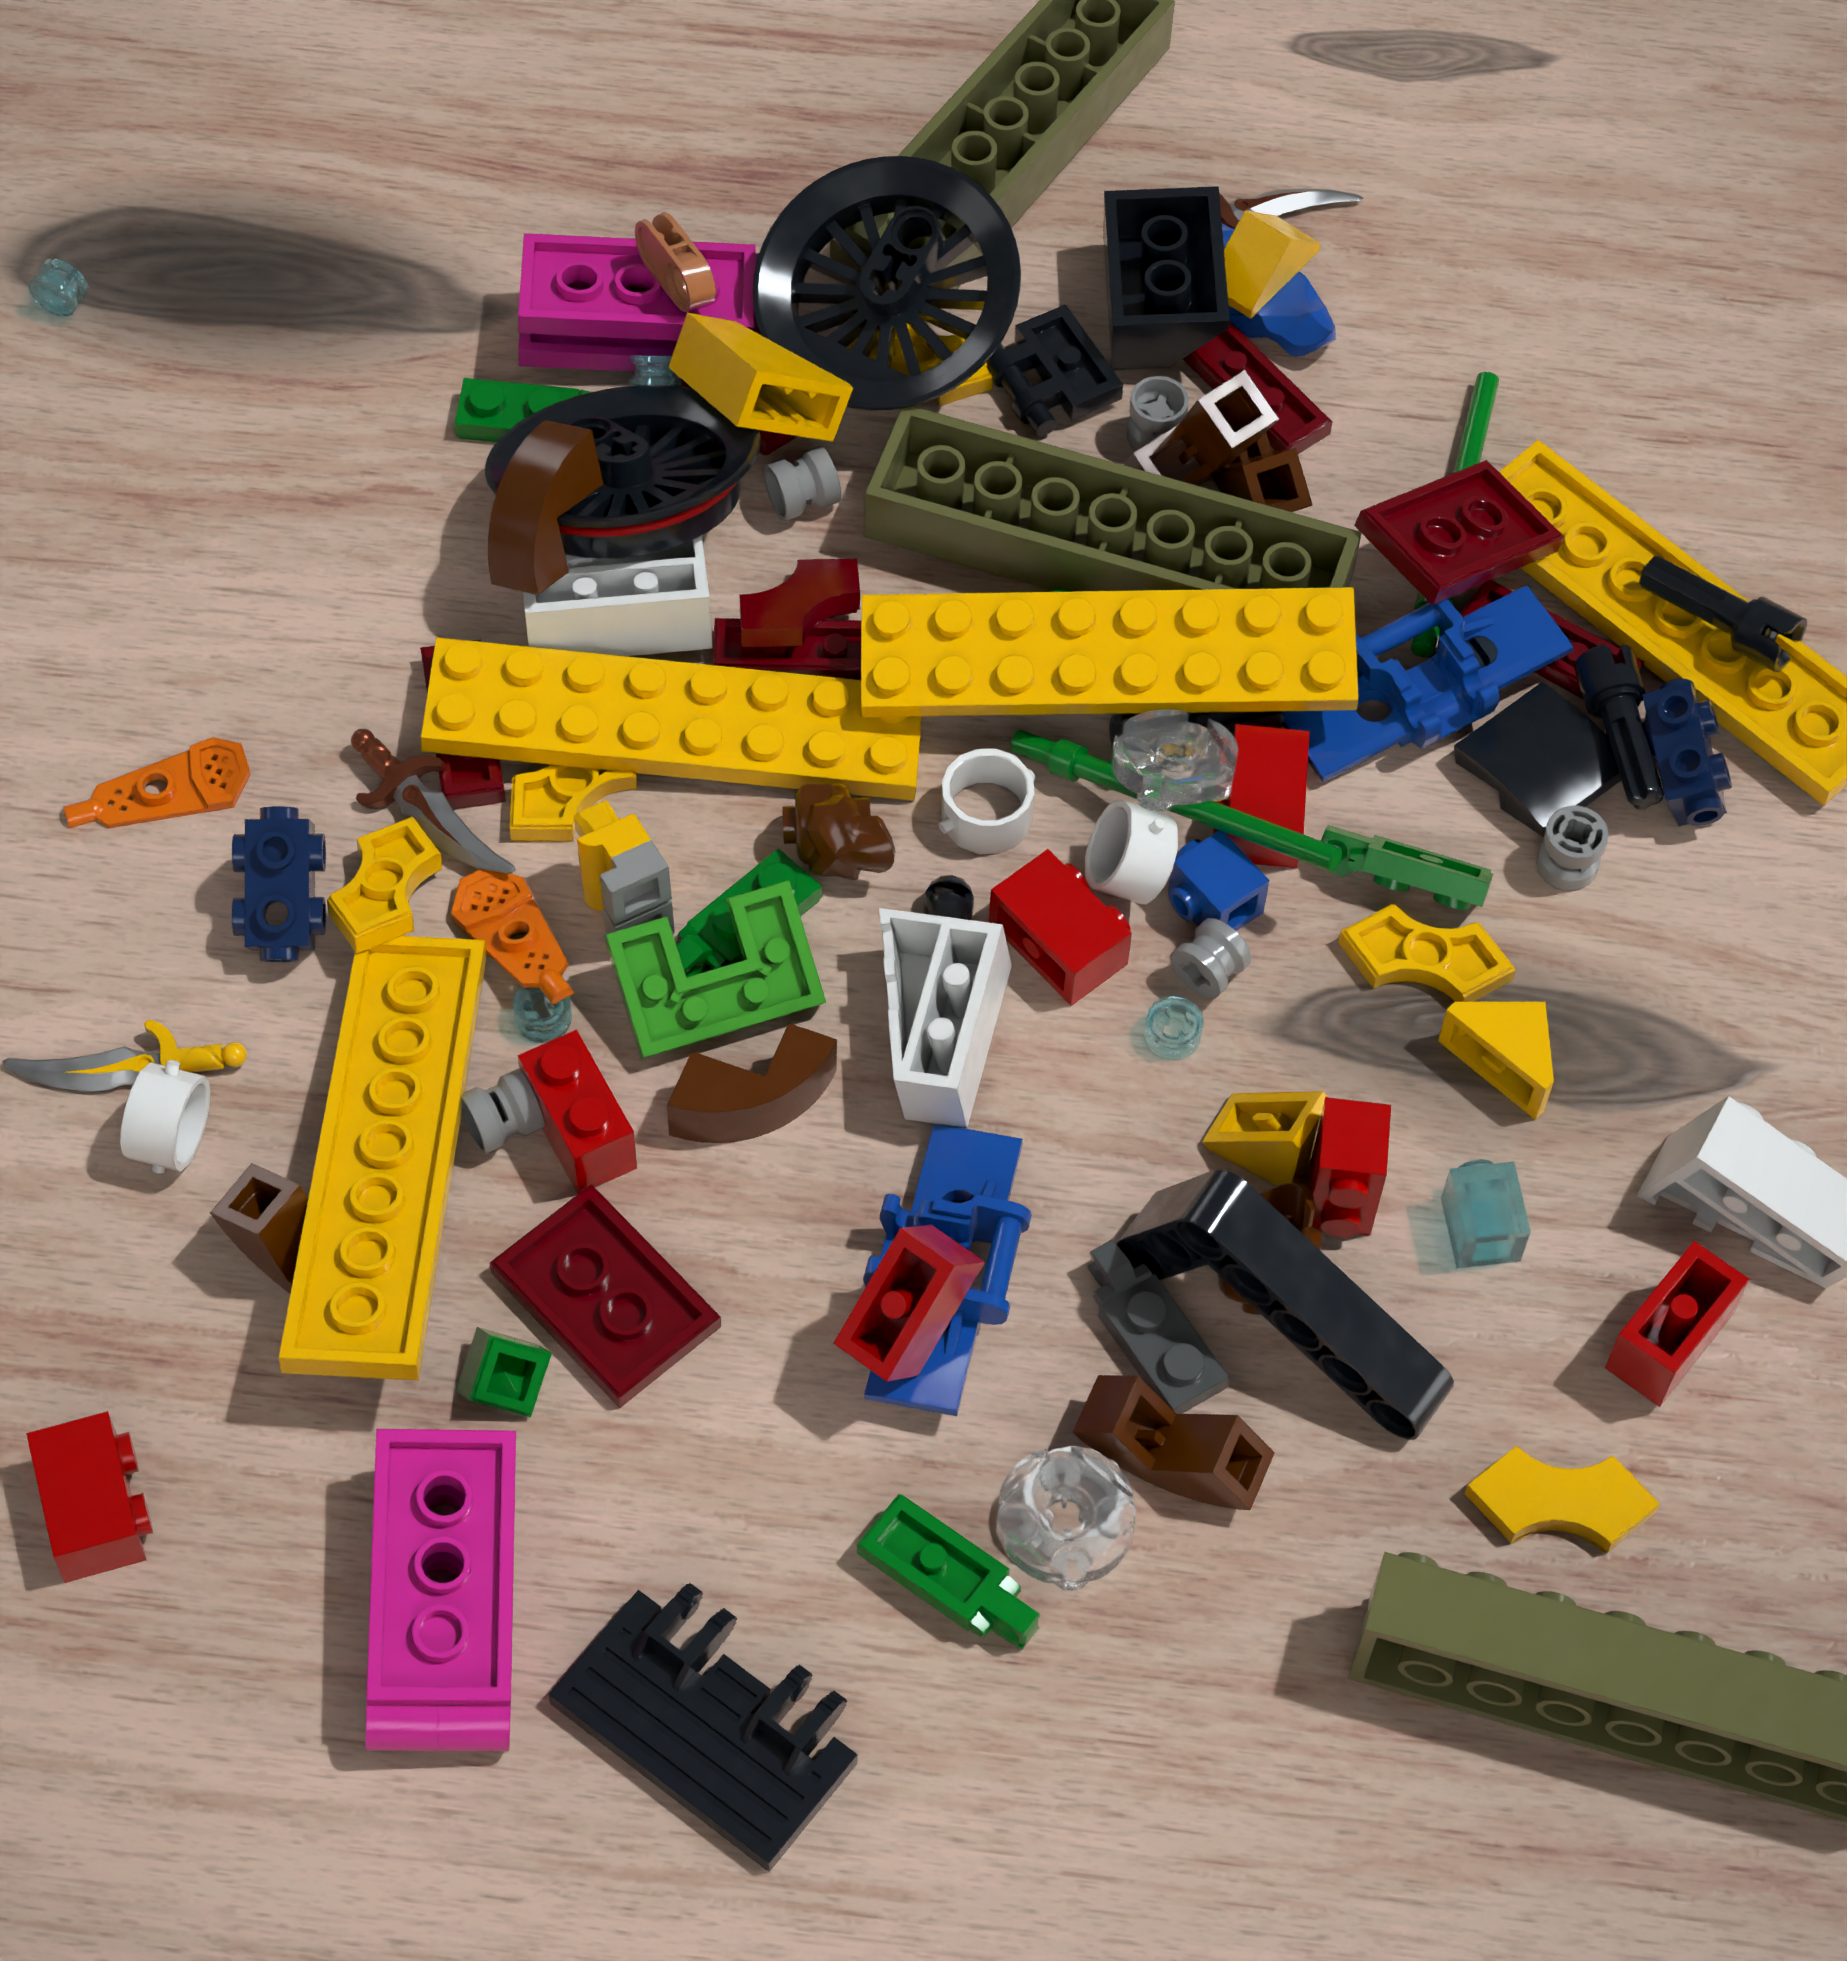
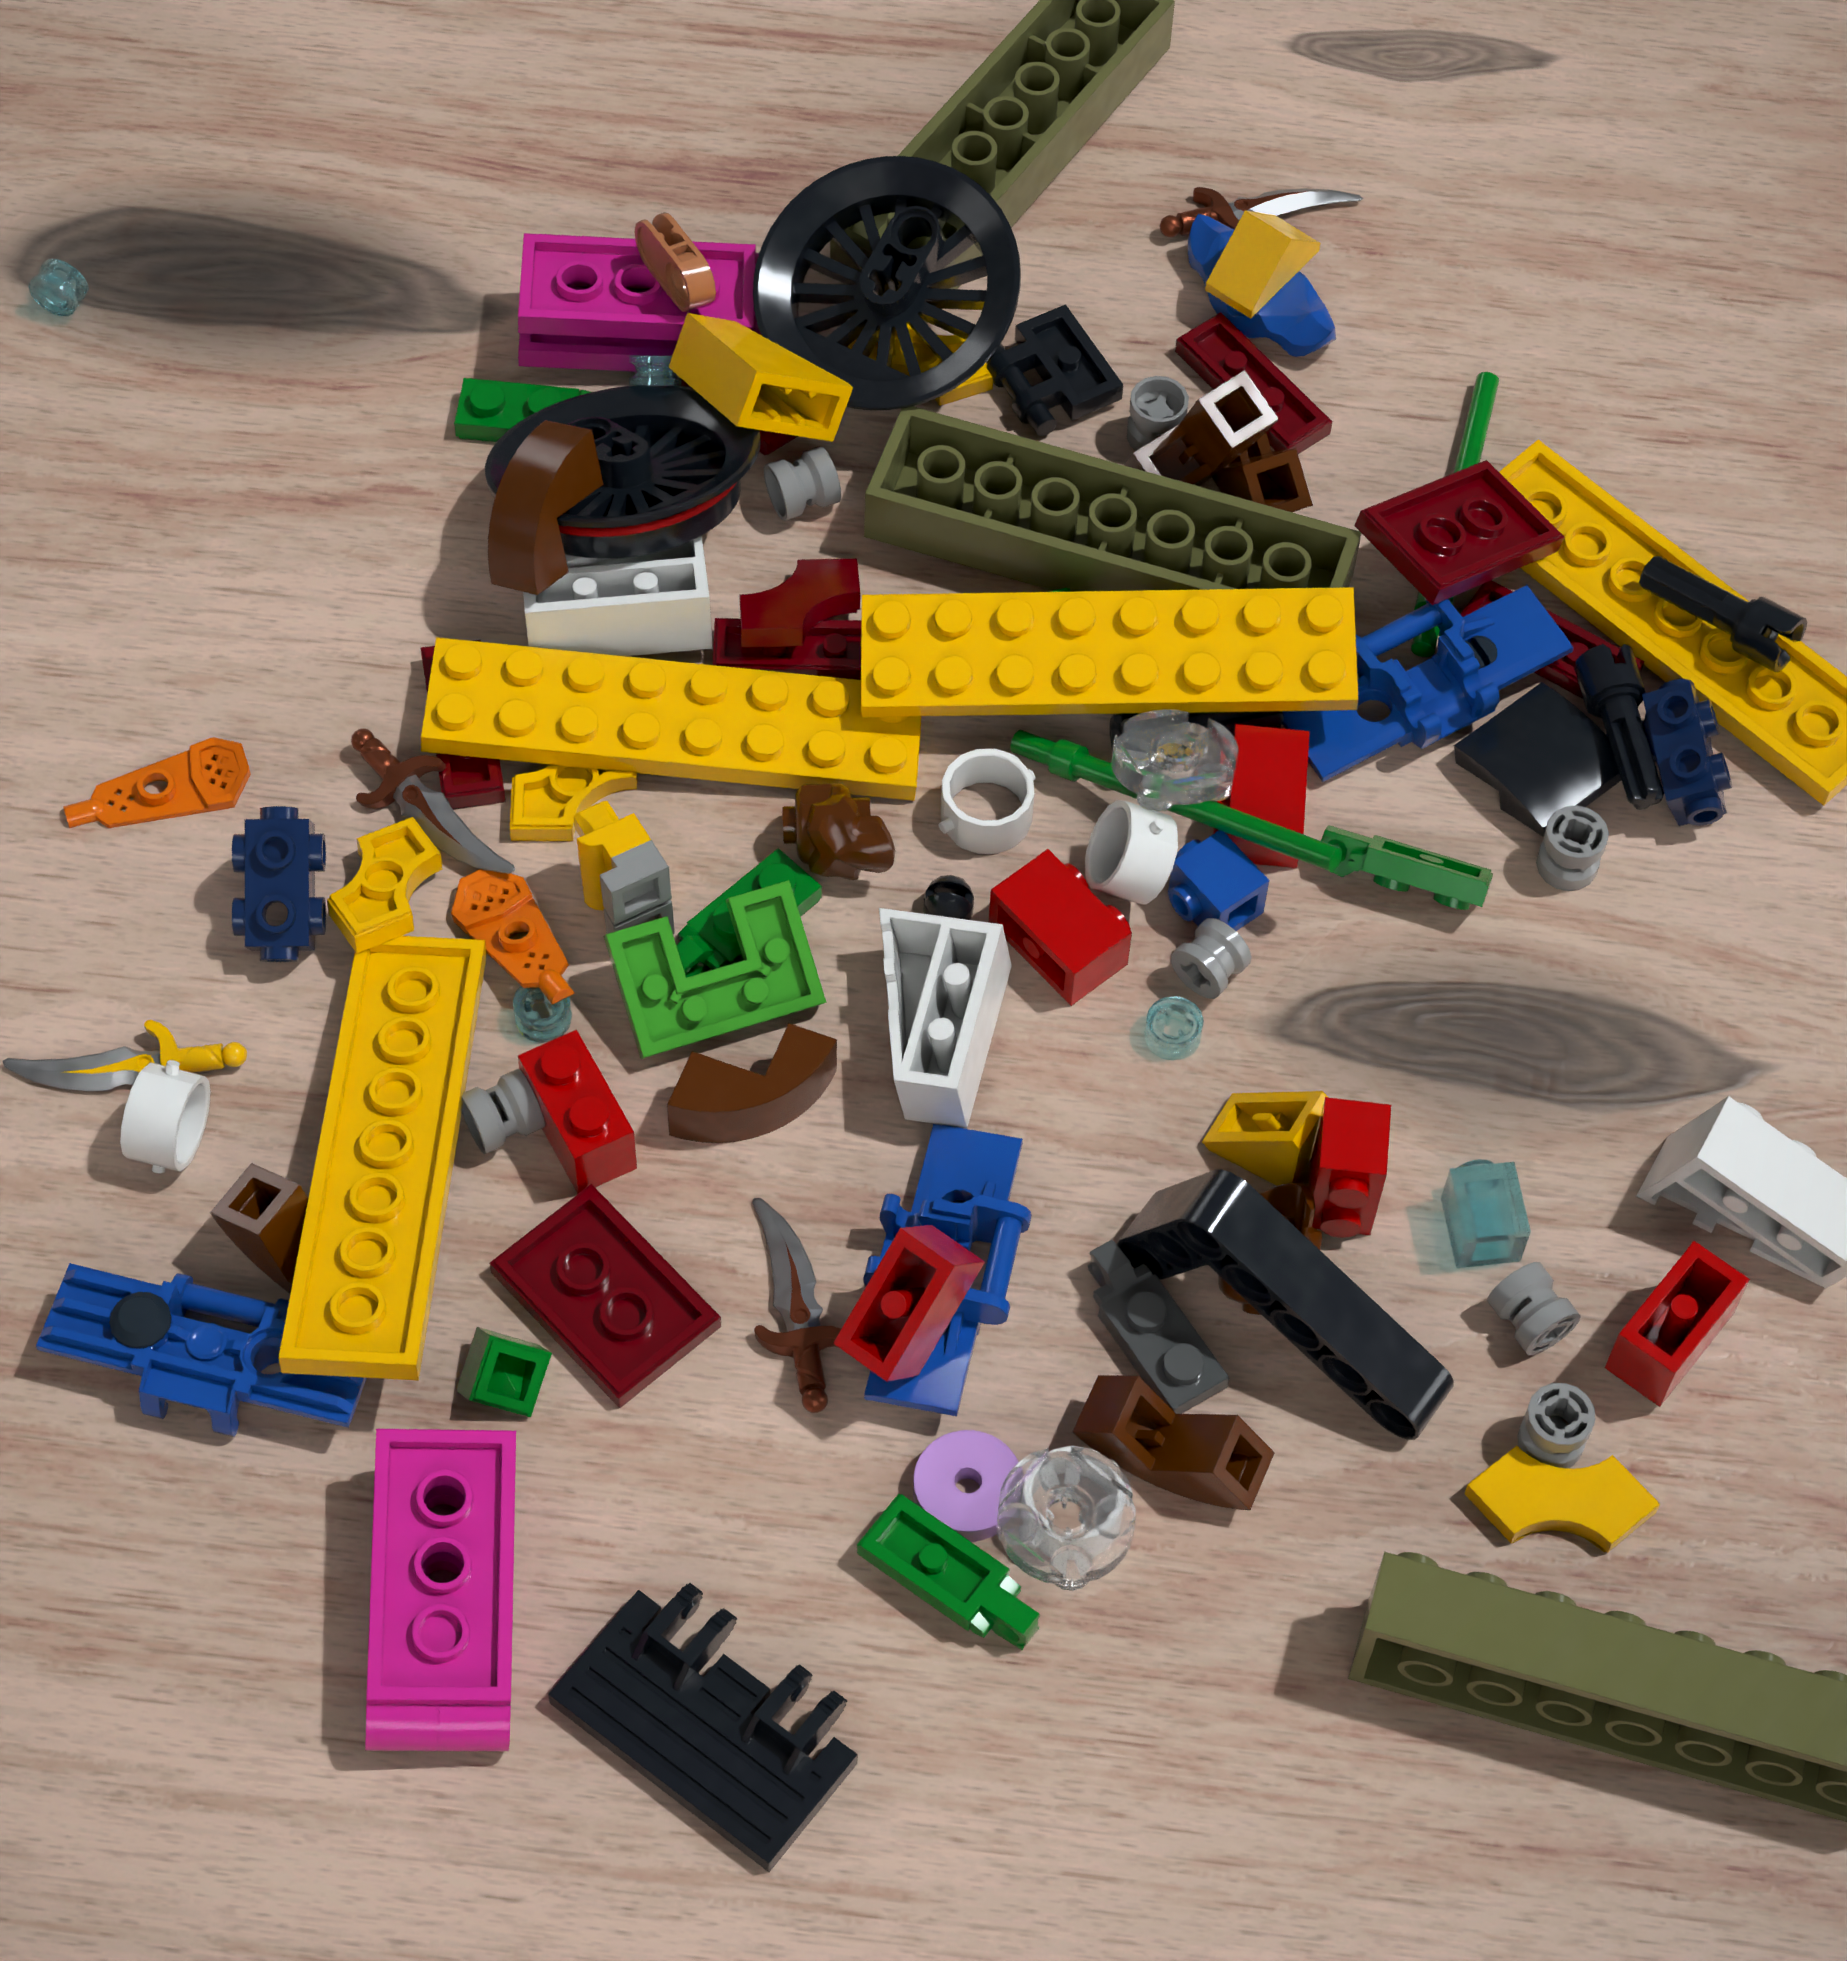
(88, 1496): red brick -> none
(185, 1360): none -> blue piece
(796, 1302): none -> piece
(959, 1457): none -> lavender piece
(1163, 274): black slope -> none
(1453, 960): yellow tile -> none
(1504, 1046): yellow slope -> none
(1533, 1308): none -> light grey wheel
(1550, 1438): none -> light grey wheel

